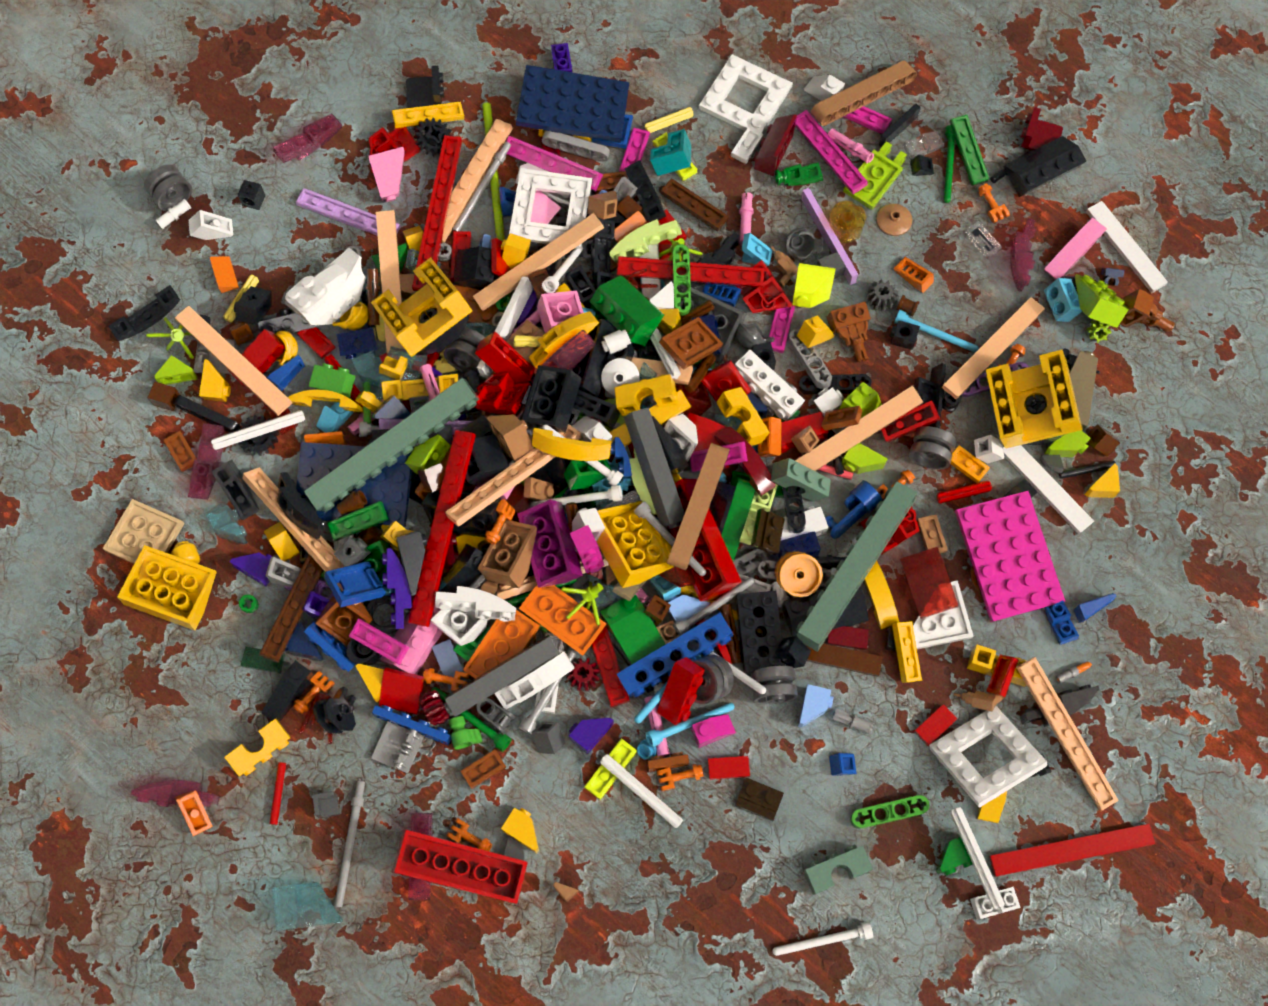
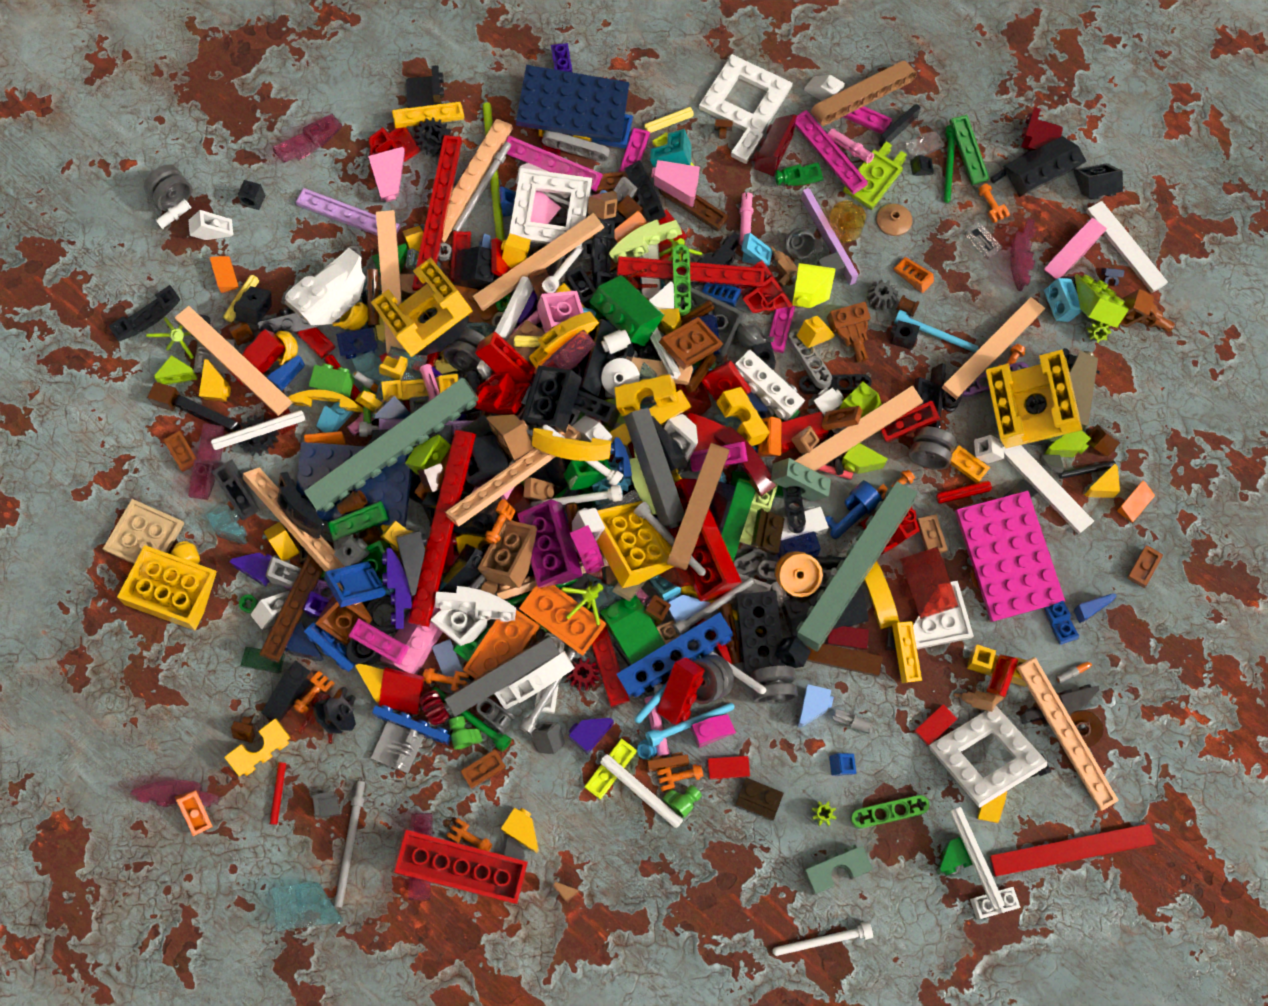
(244, 730): none -> reddish brown tile
(269, 609): none -> white slope
(367, 382): none -> light grey piece
(677, 180): none -> bright pink slope
(682, 803): none -> bright green piece
(723, 126): none -> reddish brown tile
(821, 819): none -> lime gear
(1093, 726): none -> reddish brown dish
(1099, 180): none -> black slope
(1136, 502): none -> slope
(1145, 566): none -> dark orange plate

